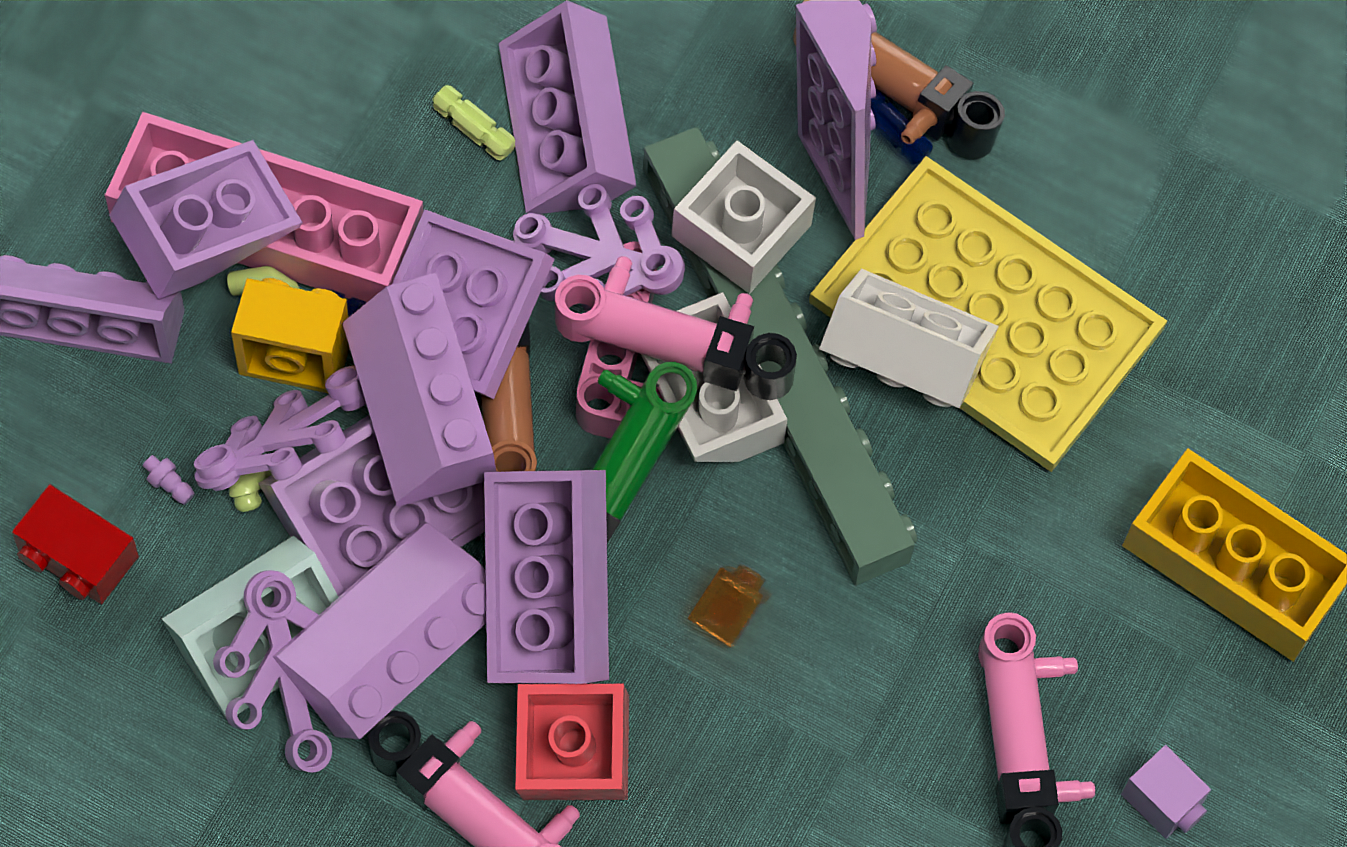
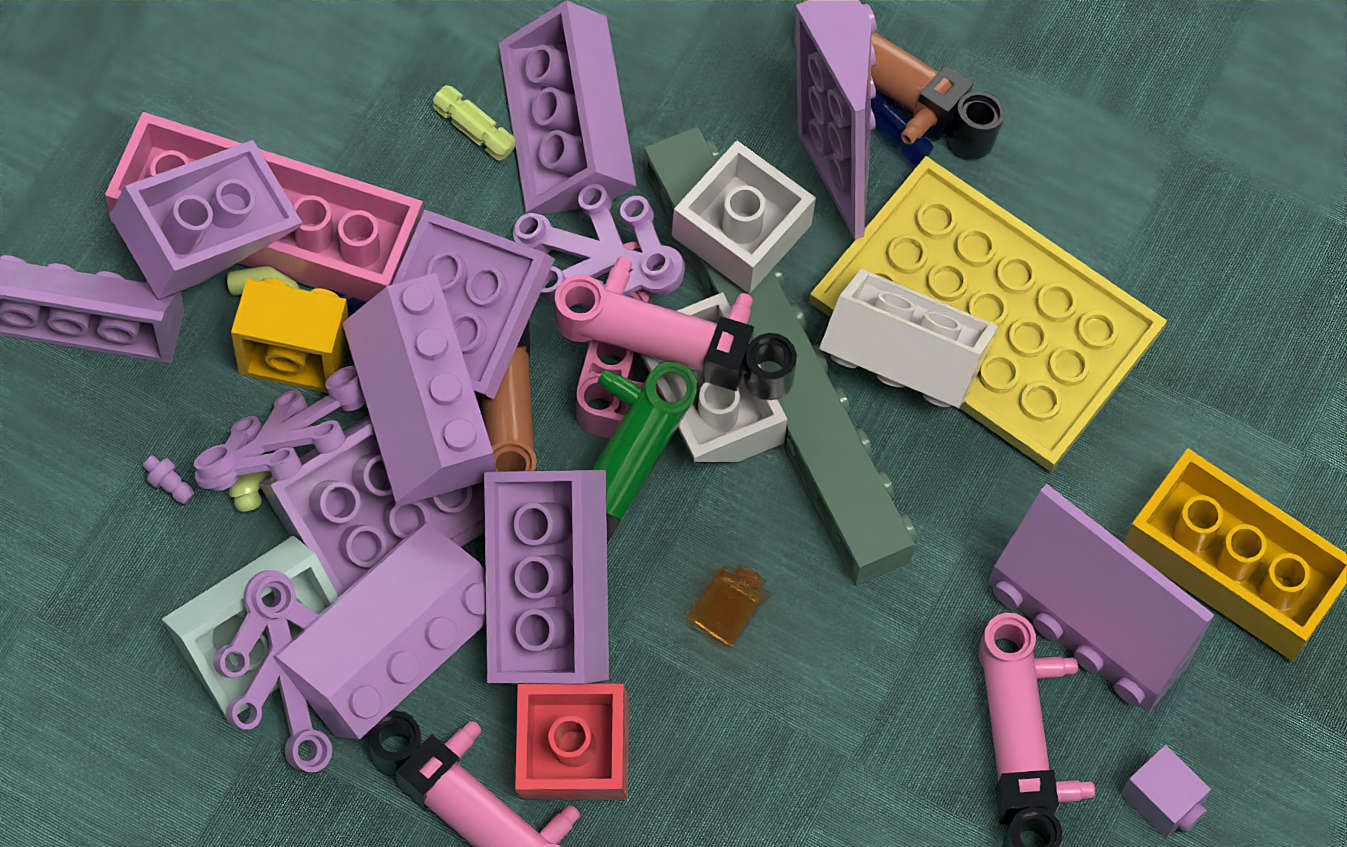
(74, 545): red brick -> none
(1099, 600): none -> lavender slope

